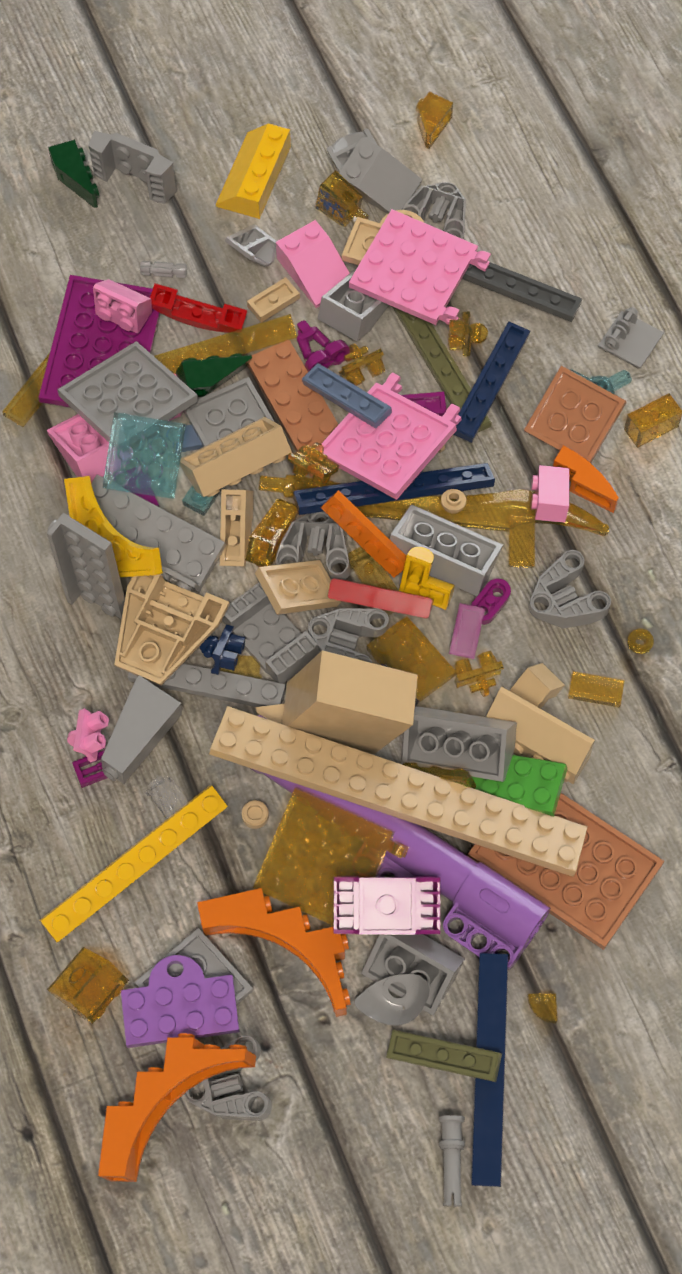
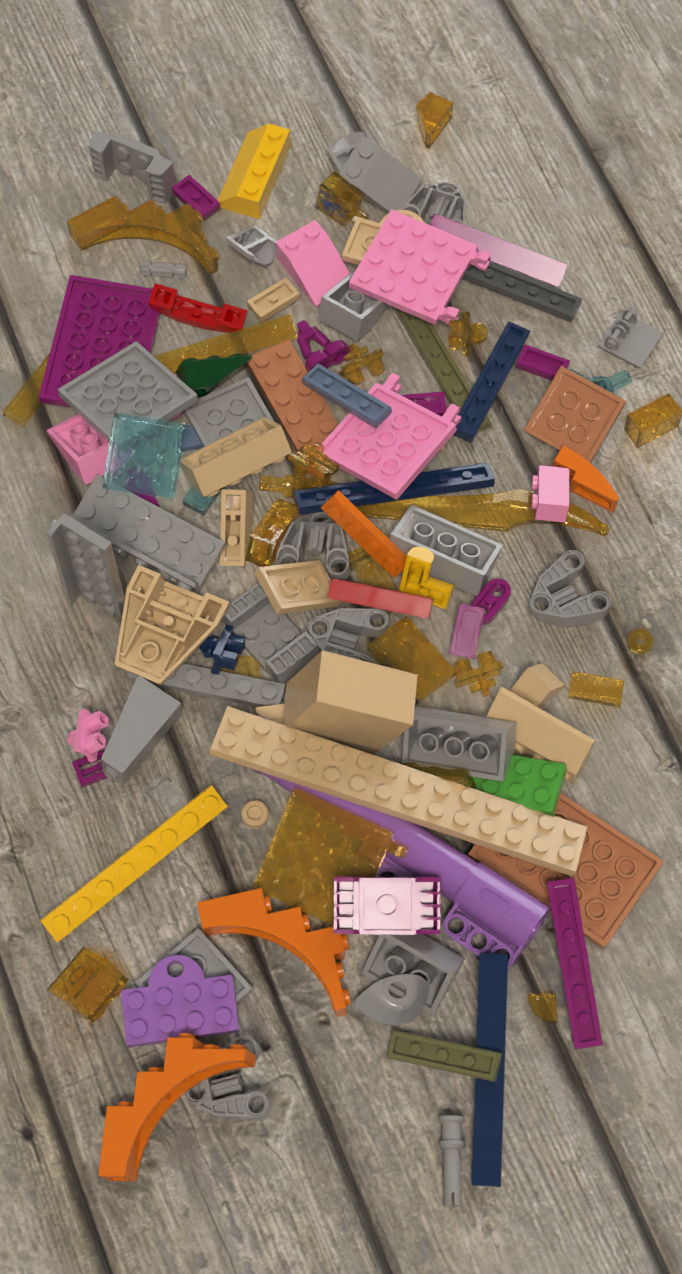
(71, 171): dark green slope -> none
(115, 221): none -> clear yellow arch
(121, 305): bright pink slope -> none
(130, 557): yellow plate -> none
(191, 192): none -> magenta plate
(453, 506): tan plate -> none
(506, 253): none -> tile
(521, 541): clear yellow tile -> none
(540, 362): none -> magenta tile
(574, 964): none -> magenta plate

